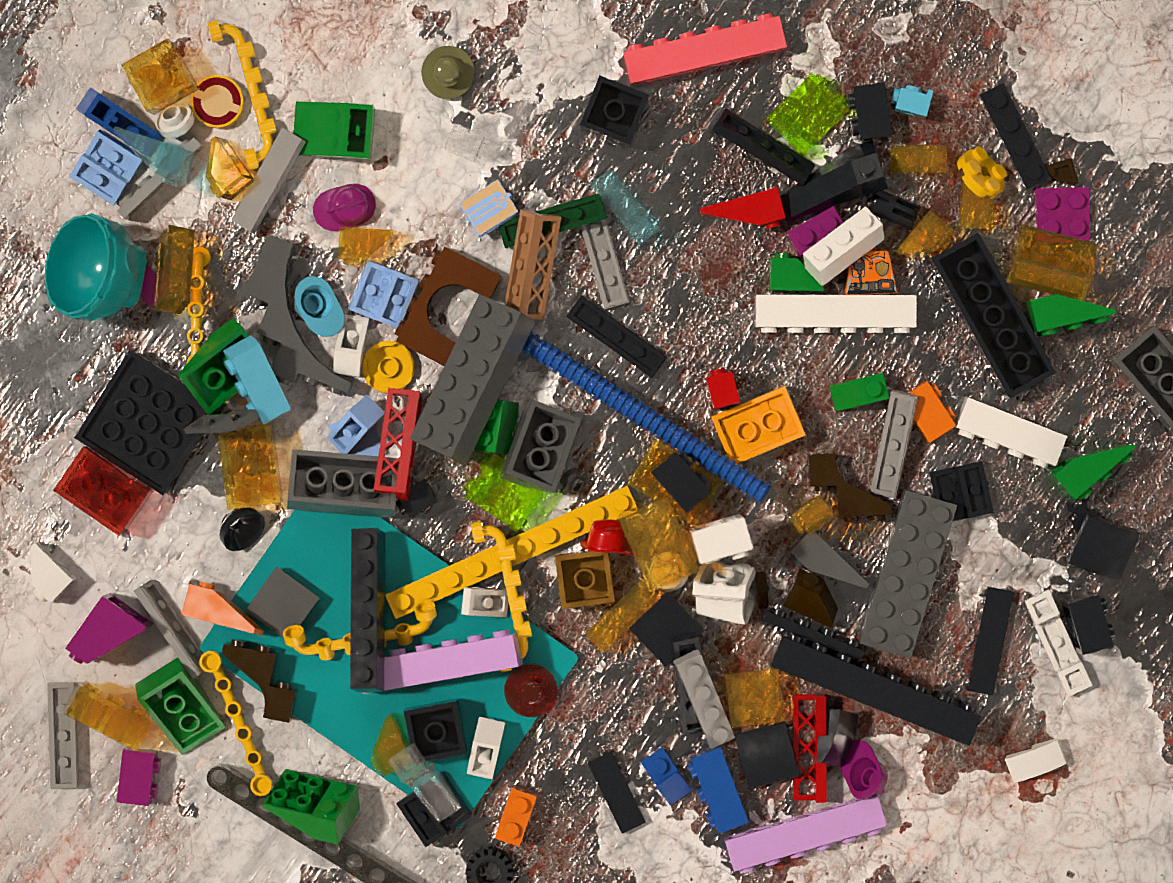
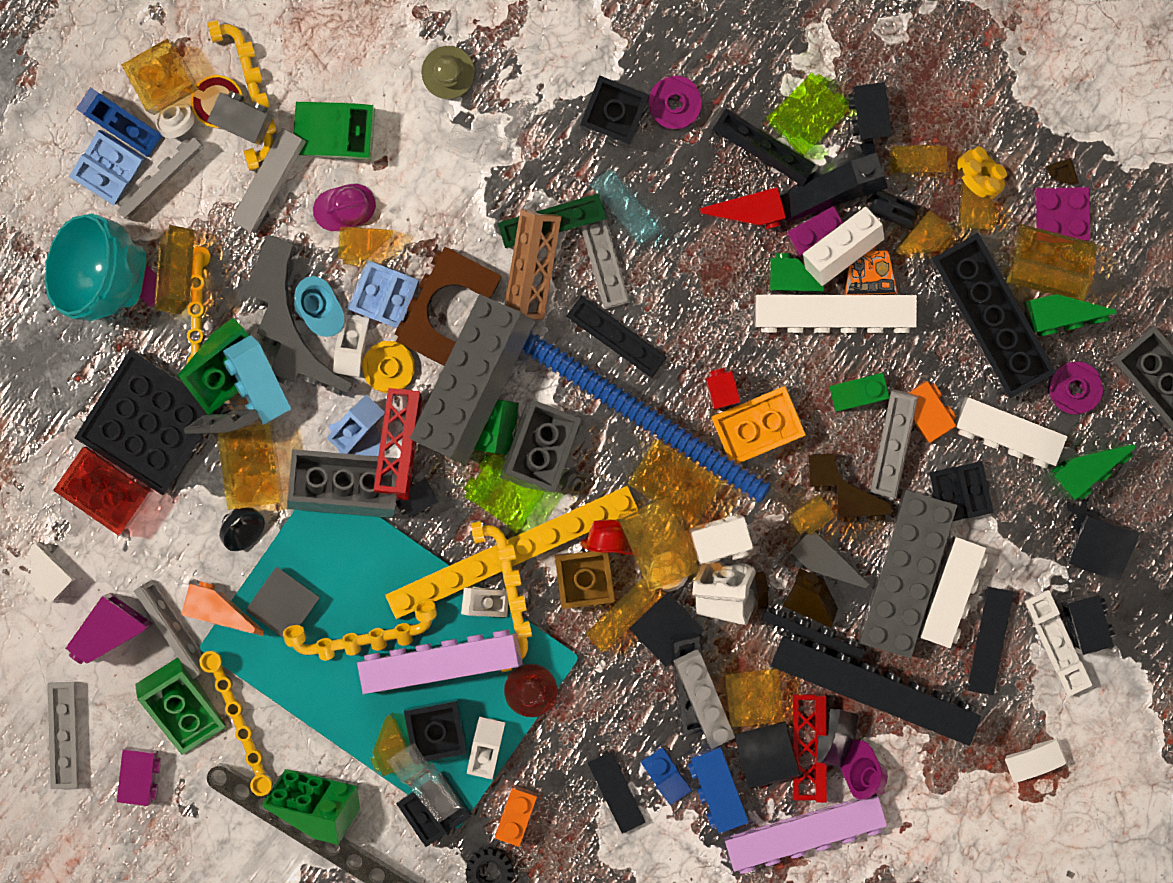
(107, 715): clear yellow brick -> none
(162, 158): clear light blue slope -> none
(226, 170): clear yellow slope -> none
(240, 117): none -> dark grey brick
(260, 667): dark brown arch -> none
(367, 610): black brick -> none
(489, 208): piece -> none
(669, 88): none -> magenta plate
(681, 481): black brick -> none
(704, 50): coral brick -> none
(911, 101): medium azure brick -> none
(952, 591): none -> white brick
(1014, 136): black plate -> none
(1089, 381): none -> magenta plate

